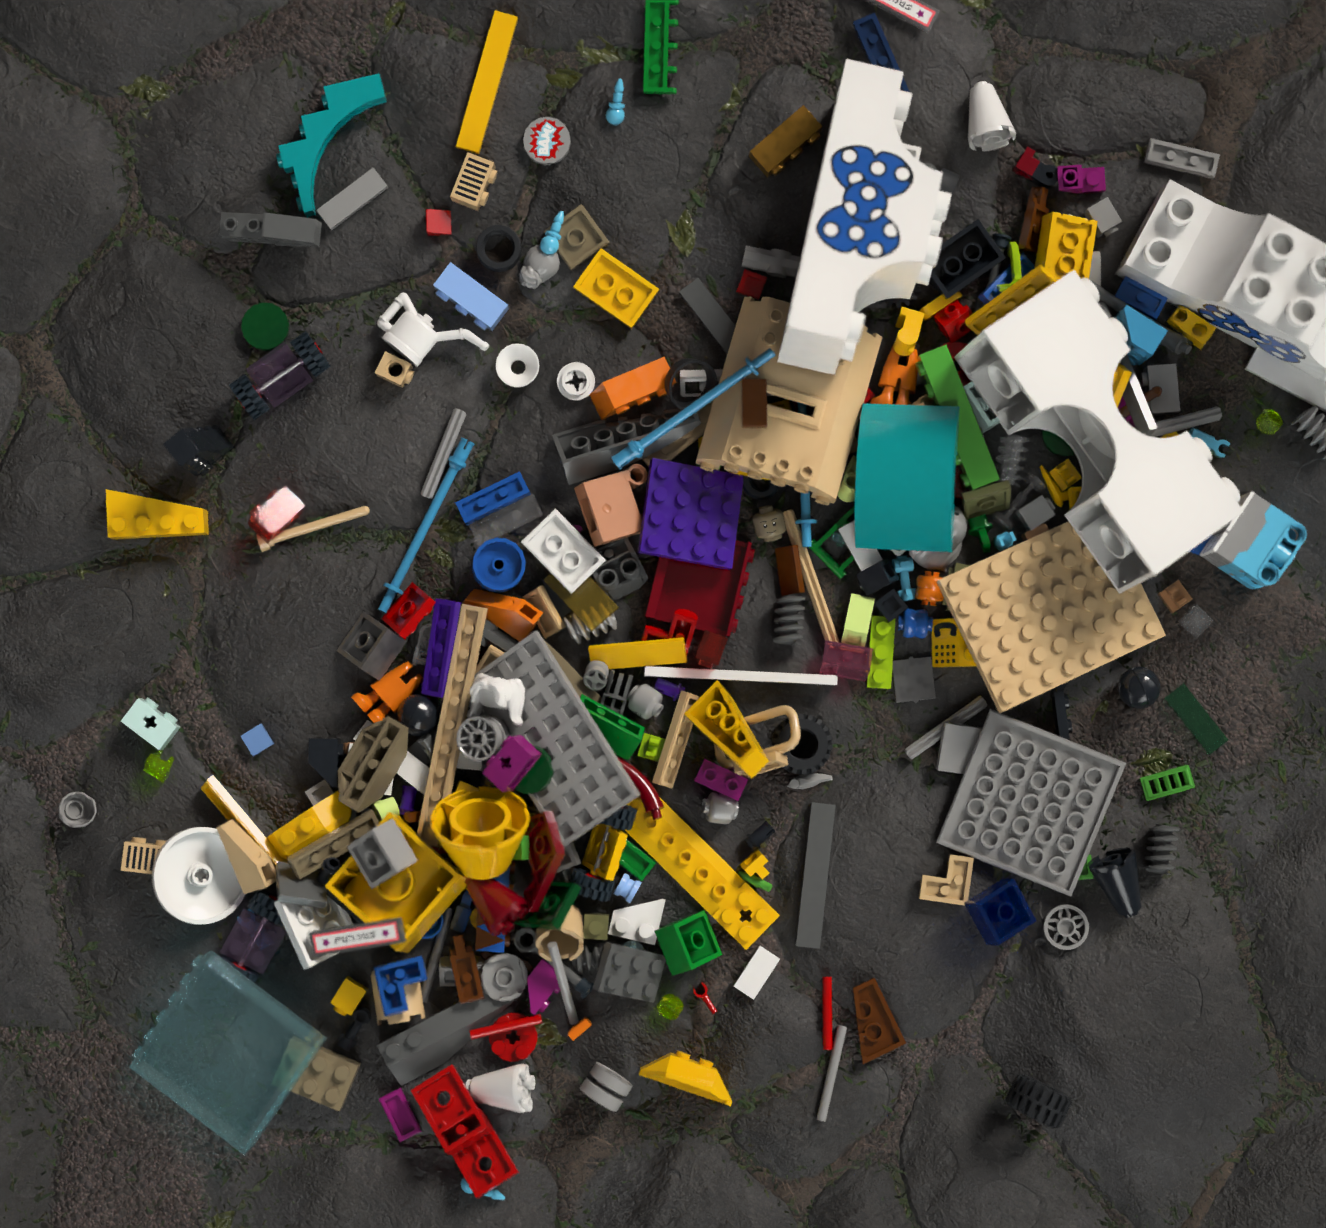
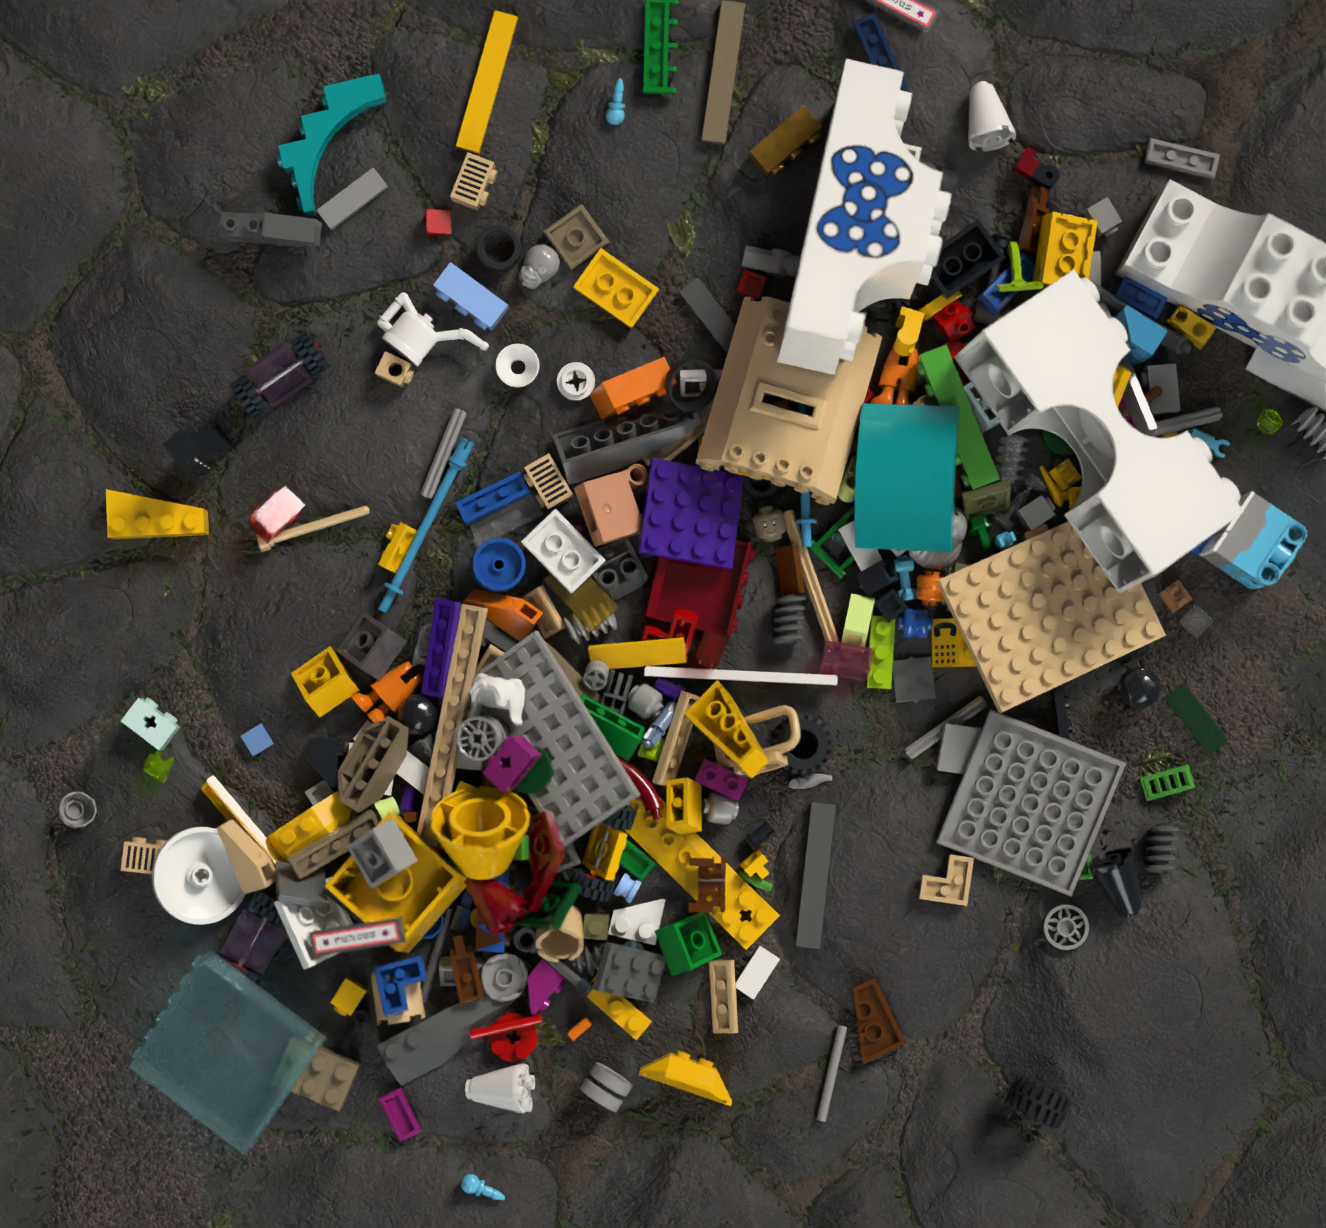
(265, 326): dark green tile -> none
(324, 682): none -> yellow slope
(329, 869): black pin -> none
(401, 538): none -> yellow hinge
(408, 611): red plate -> none
(464, 1131): red bracket -> none
(546, 140): tile -> none
(548, 482): none -> tan brick
(550, 243): medium azure bar -> none
(563, 983): light grey bar -> none
(621, 1011): none -> yellow plate
(636, 448): dark azure bar -> none
(660, 725): none -> sand blue piece
(670, 1006): clear neon green tile -> none
(684, 806): none -> yellow brick
(705, 998): red hand -> none
(709, 885): none -> reddish brown piece
(723, 72): none -> dark tan tile
(723, 996): none -> tan tile
(754, 403): reddish brown tile -> none
(827, 1012): red bar -> none
(1000, 912): clear blue brick -> none
(1010, 299): yellow tile -> none
(1081, 180): magenta slope -> none

